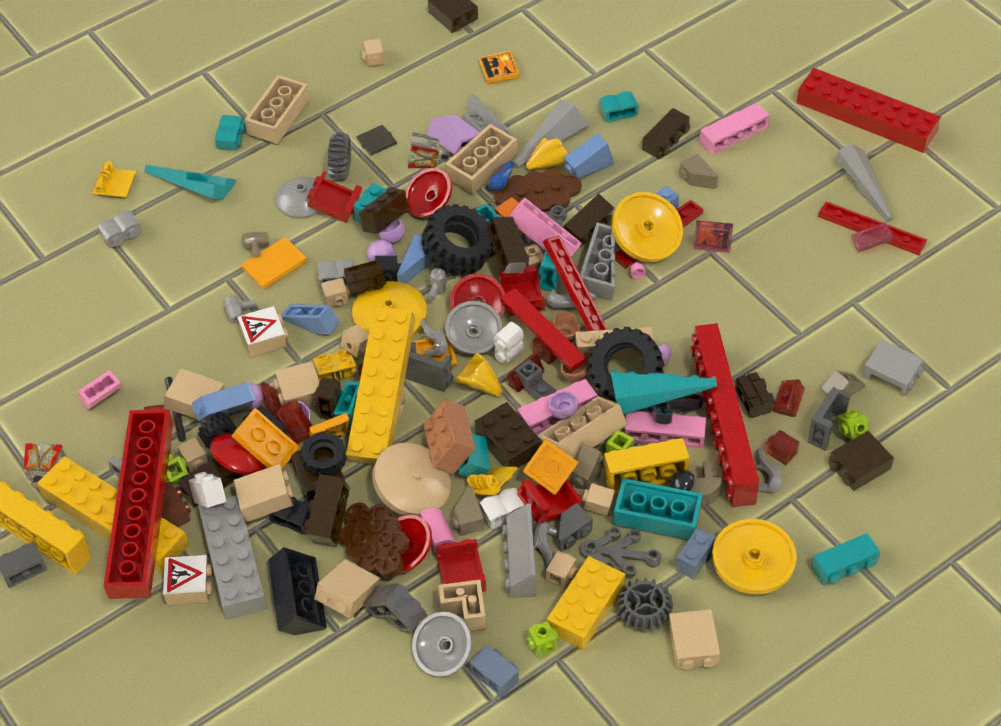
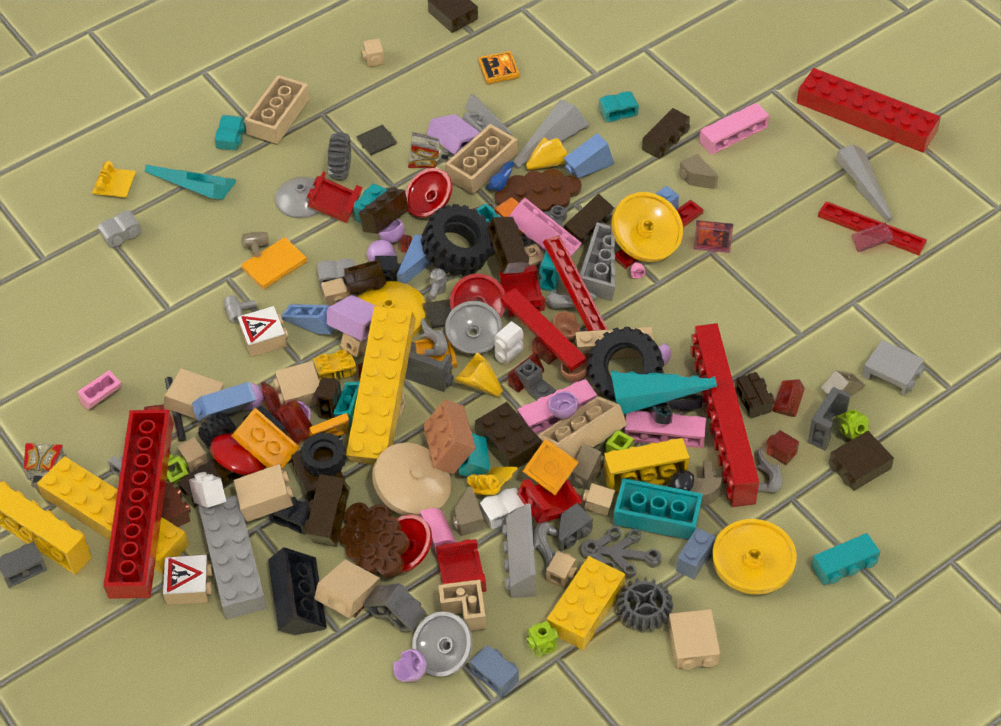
(351, 317): none -> lavender brick
(405, 242): none -> clear red tile
(410, 666): none -> lavender hair
(437, 312): none -> clear smoke piece

